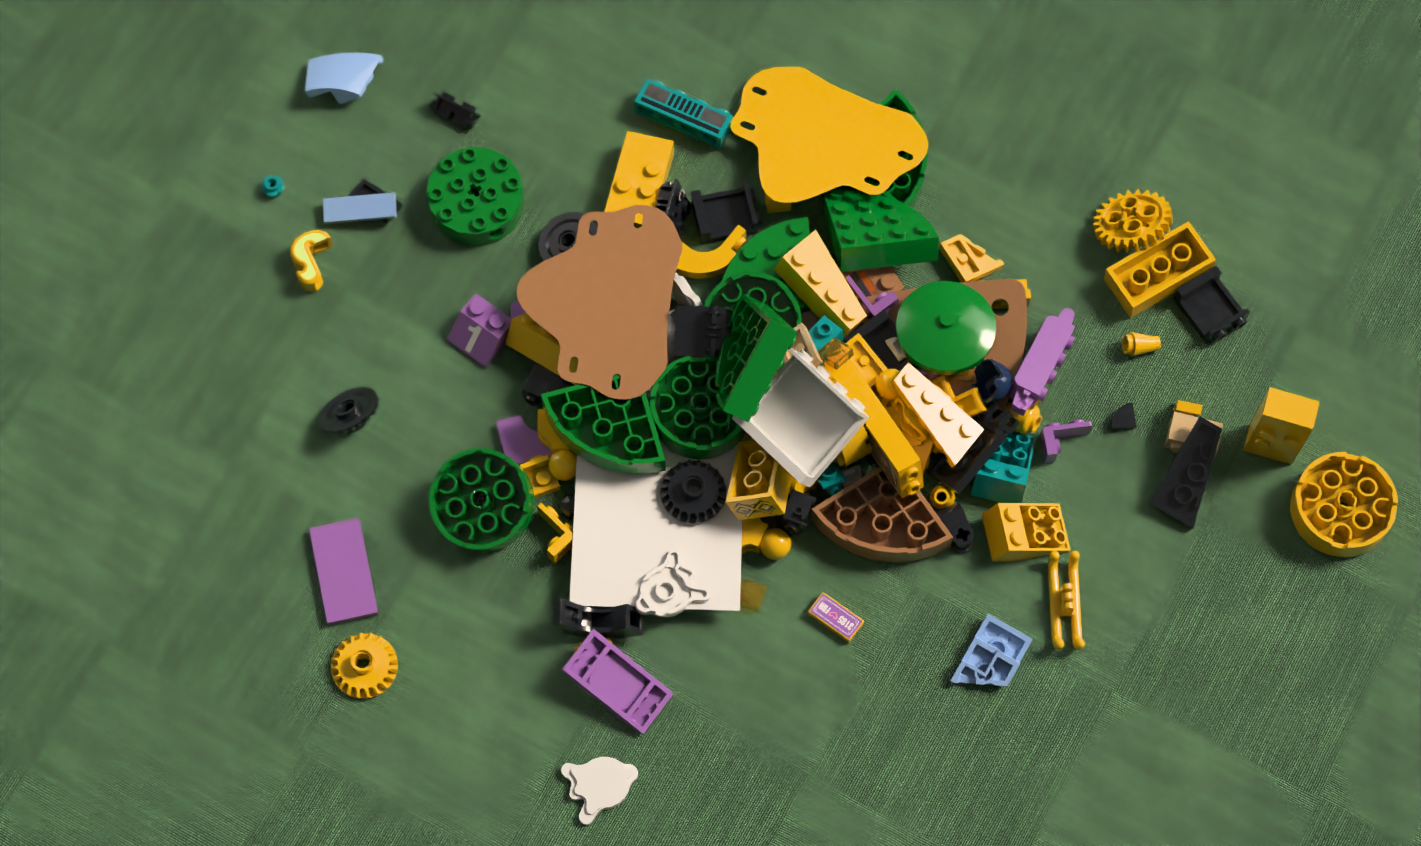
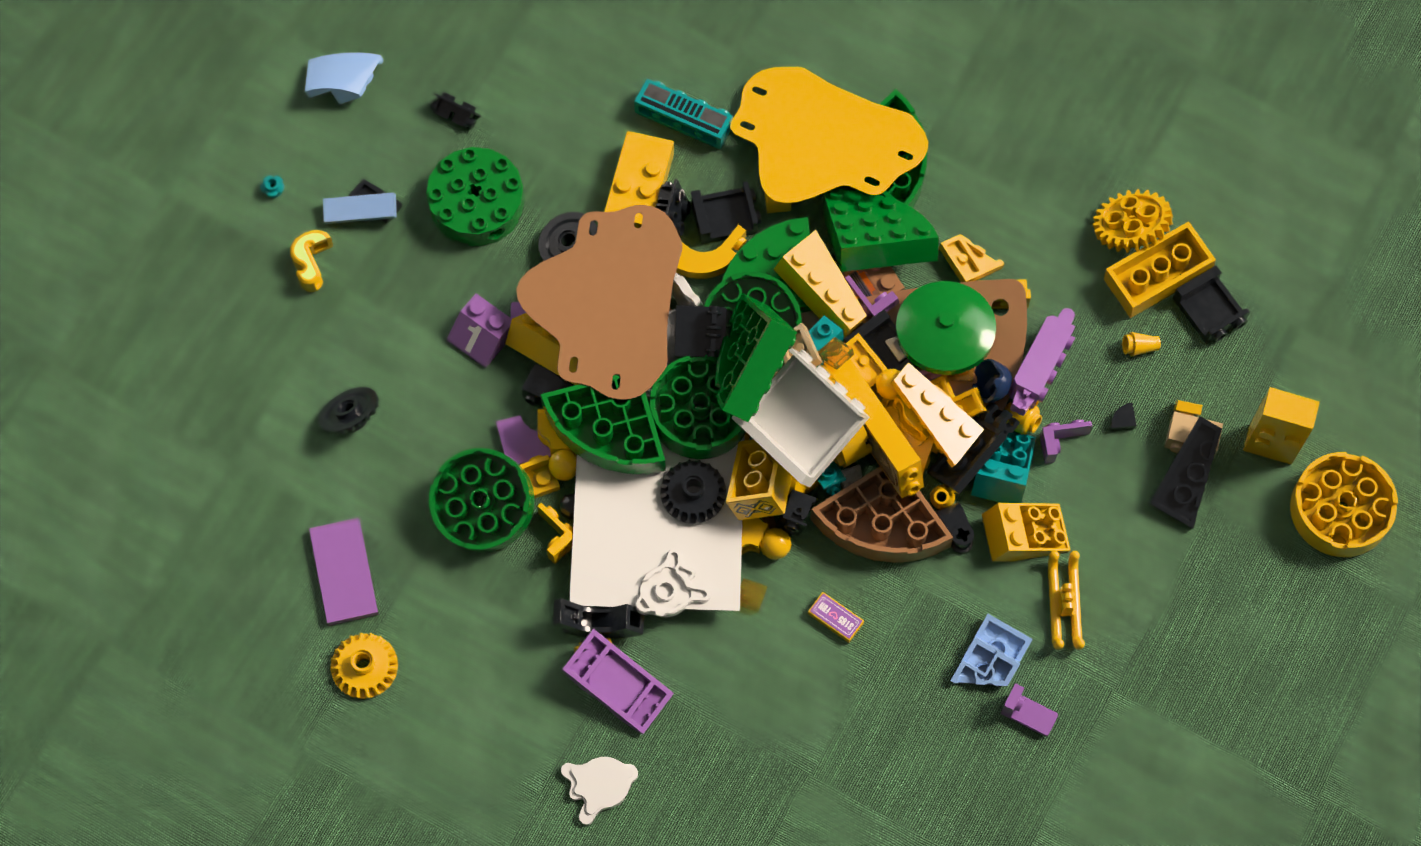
(1028, 712): none -> medium lavender bracket

